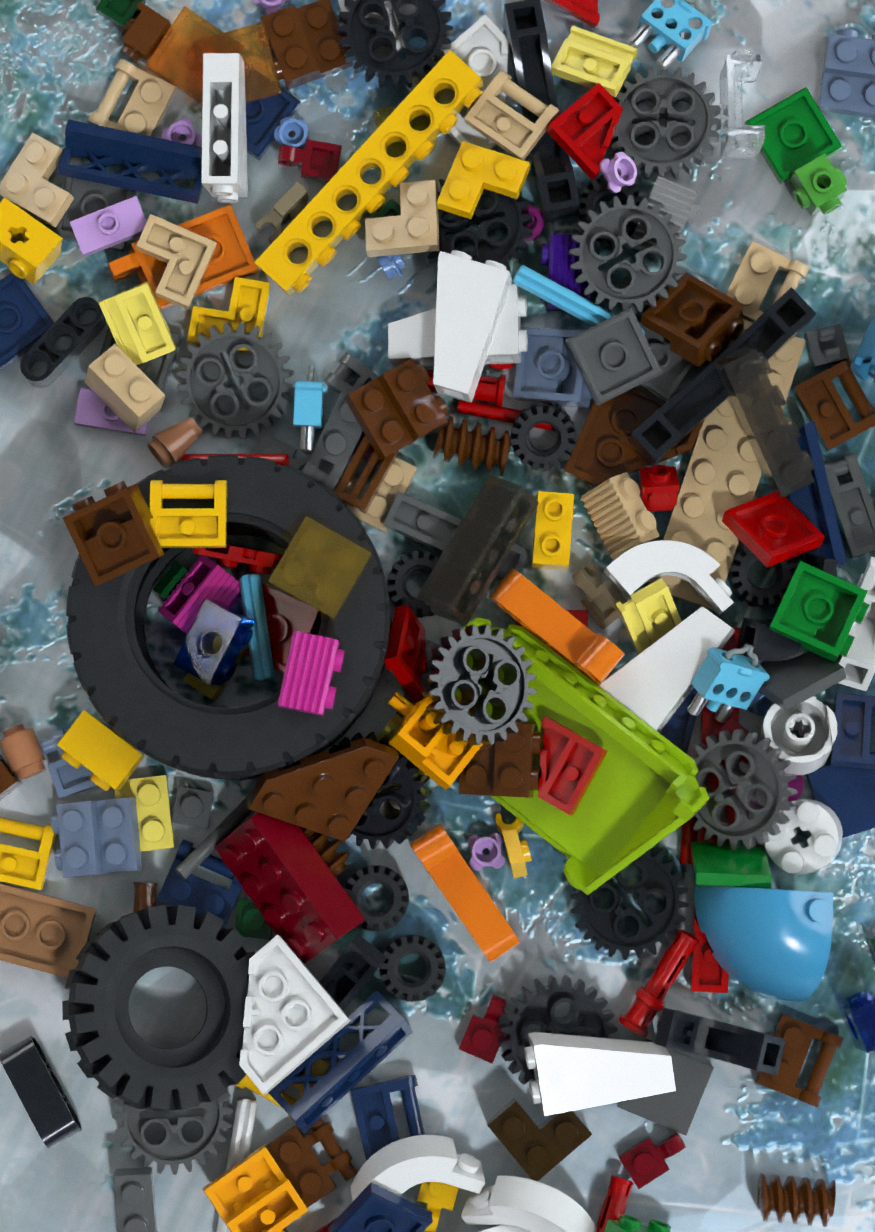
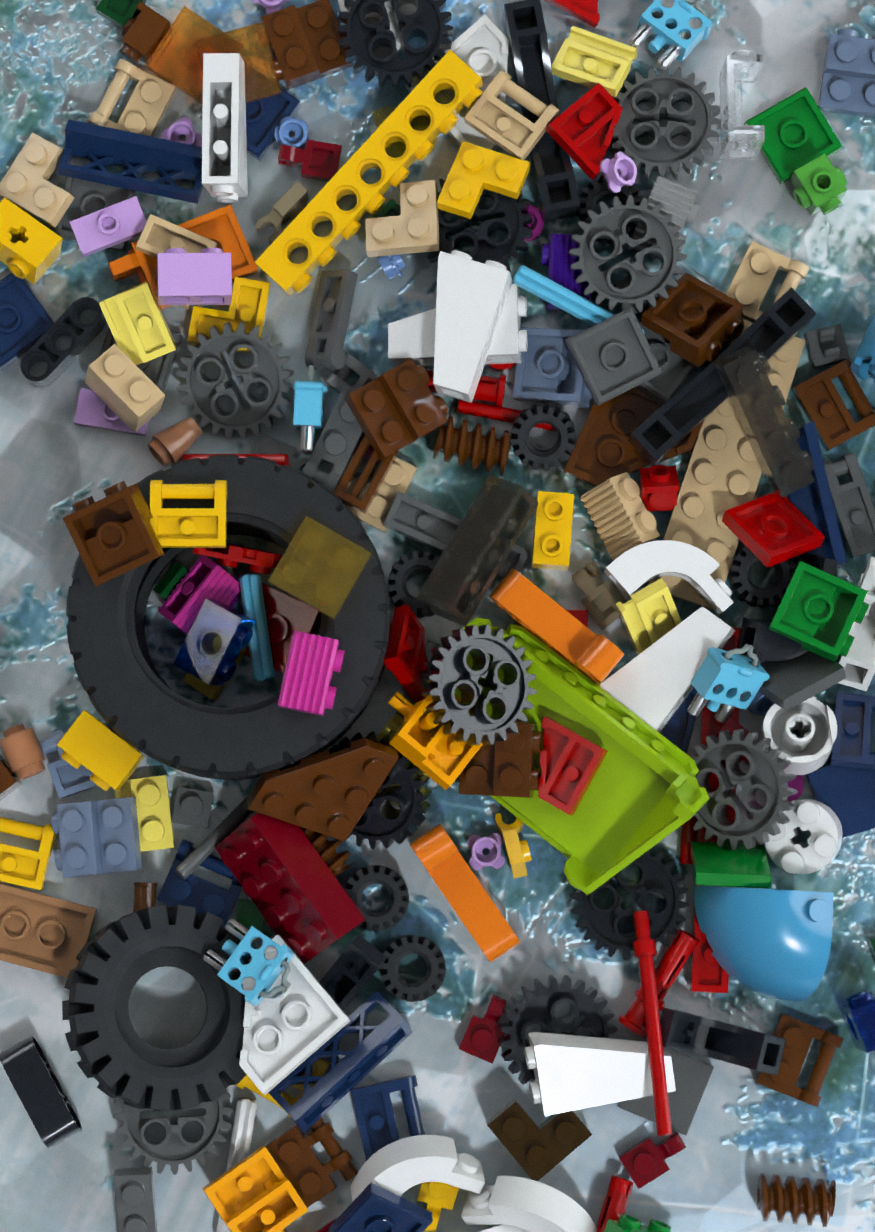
(194, 277): none -> lavender brick
(263, 969): none -> medium azure piece
(331, 320): none -> dark grey plate
(645, 950): none -> red bar

